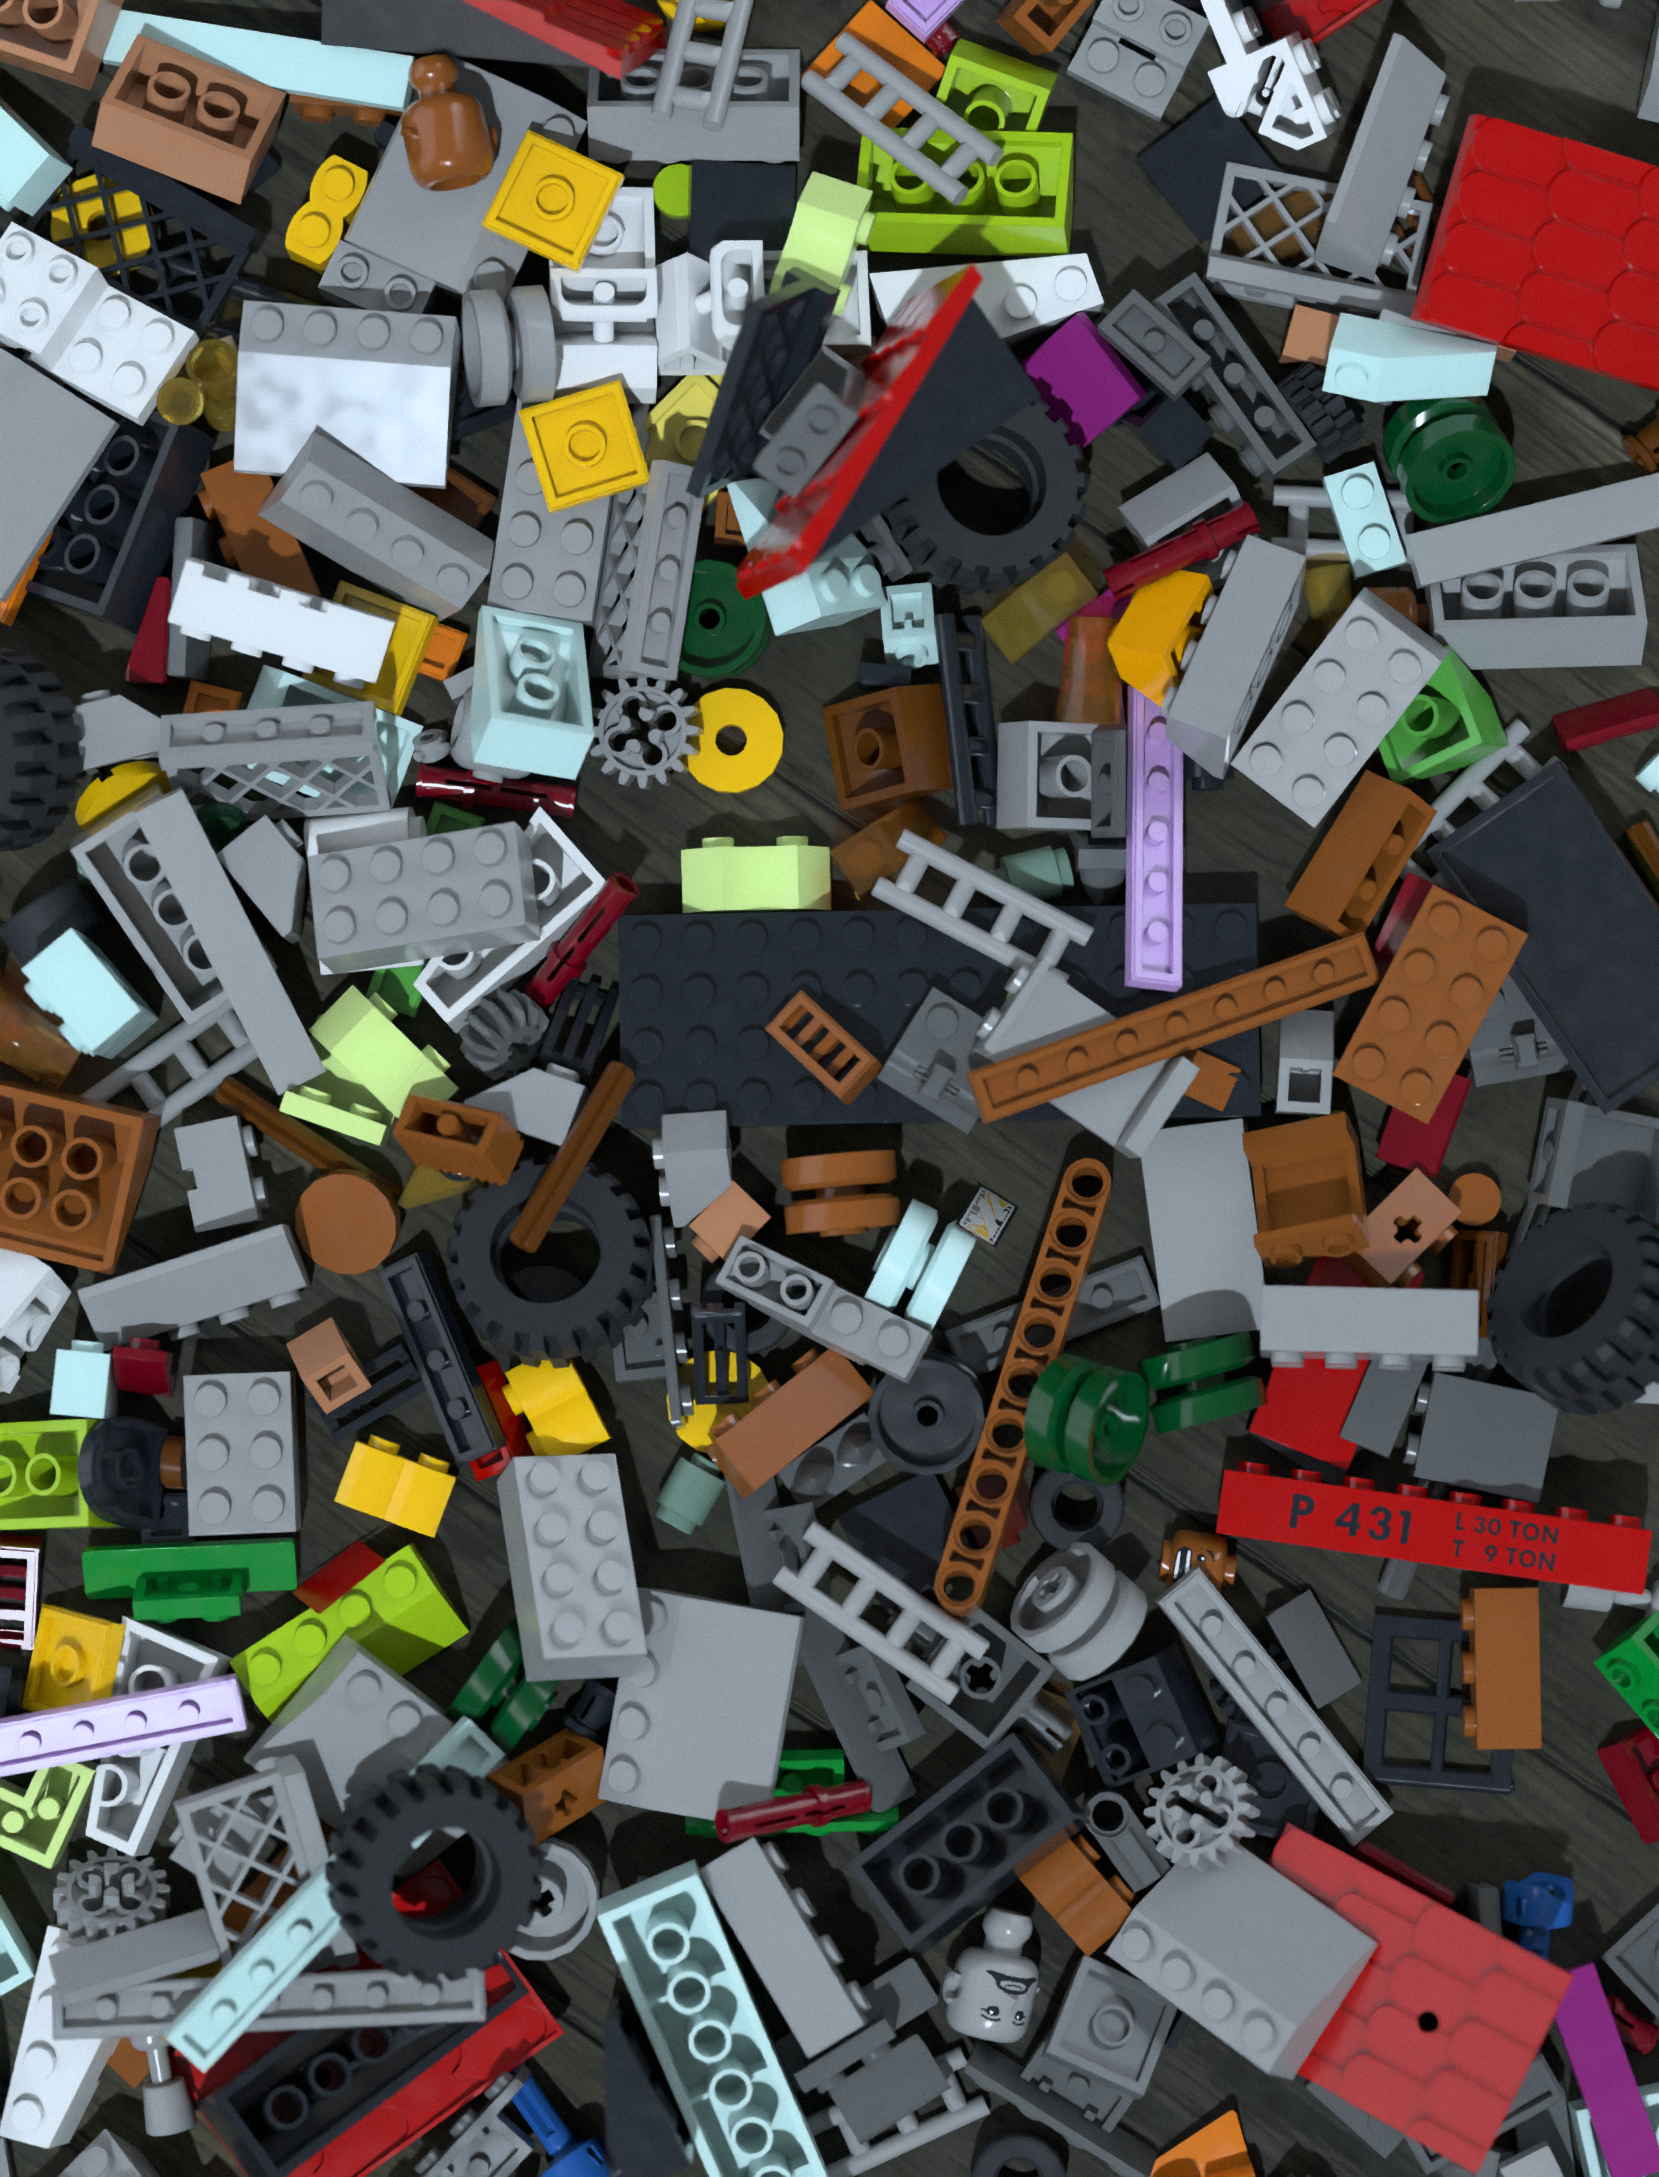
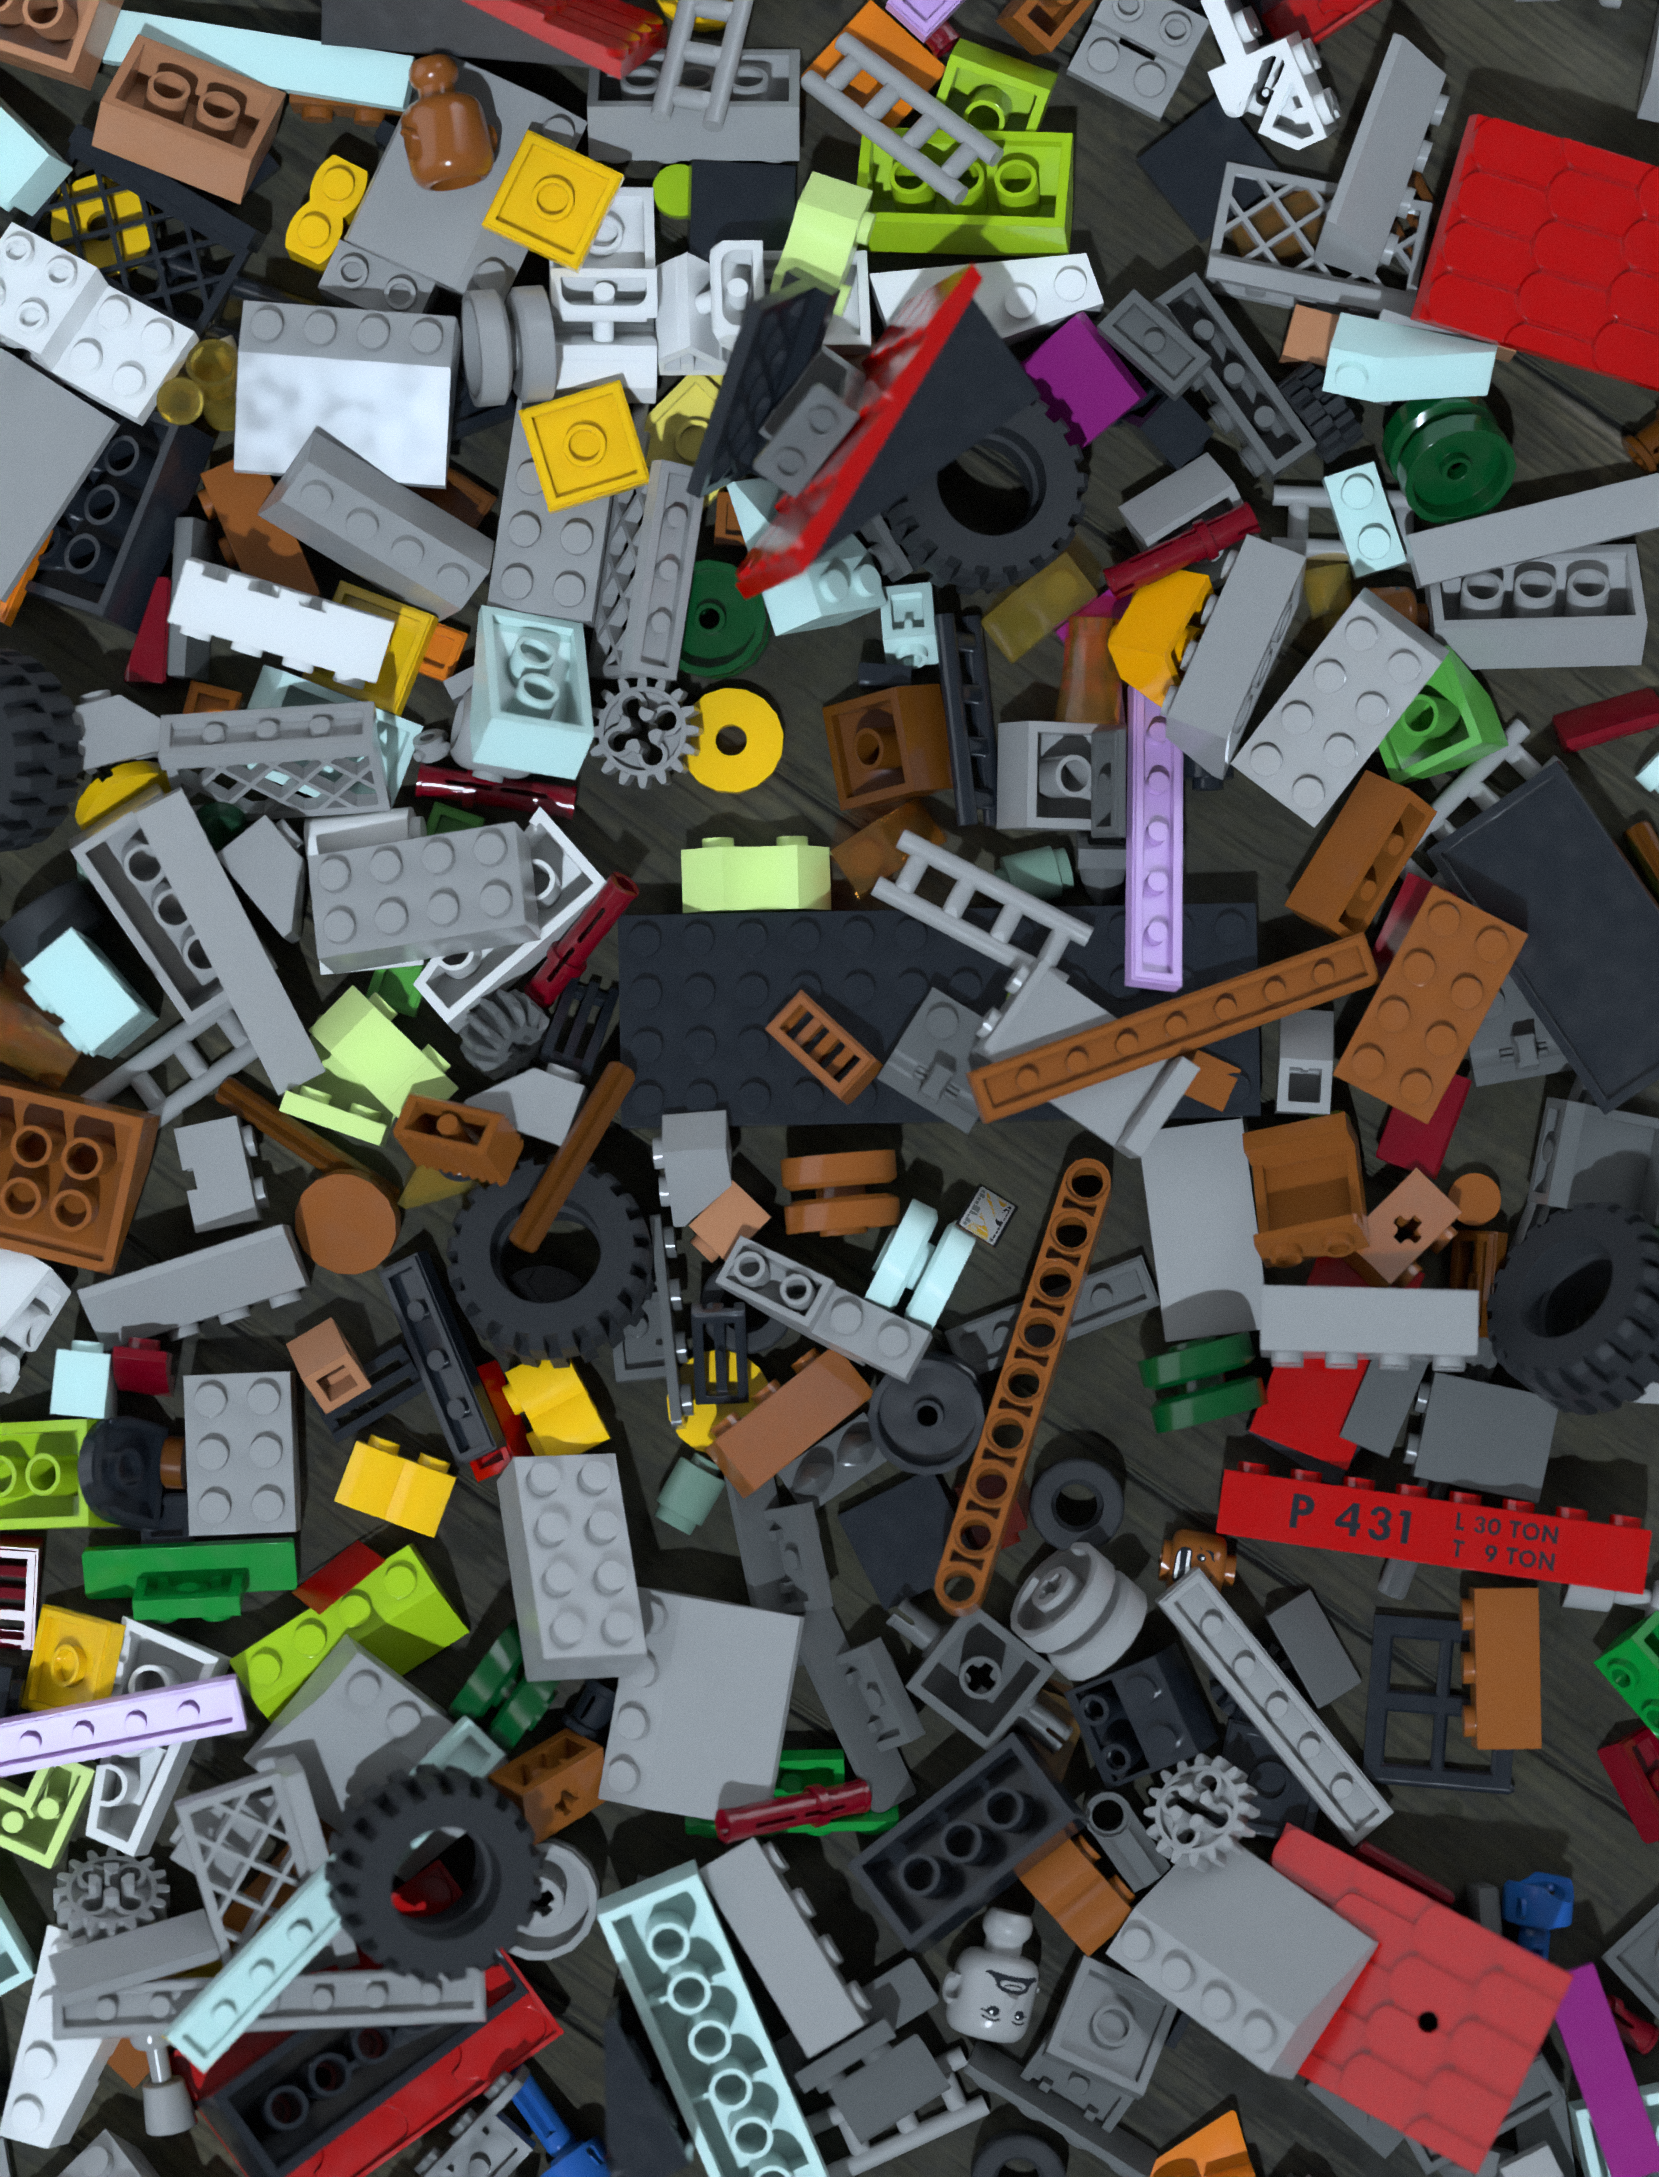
(914, 1605): light grey bar -> none
(1086, 1419): dark green wheel -> none

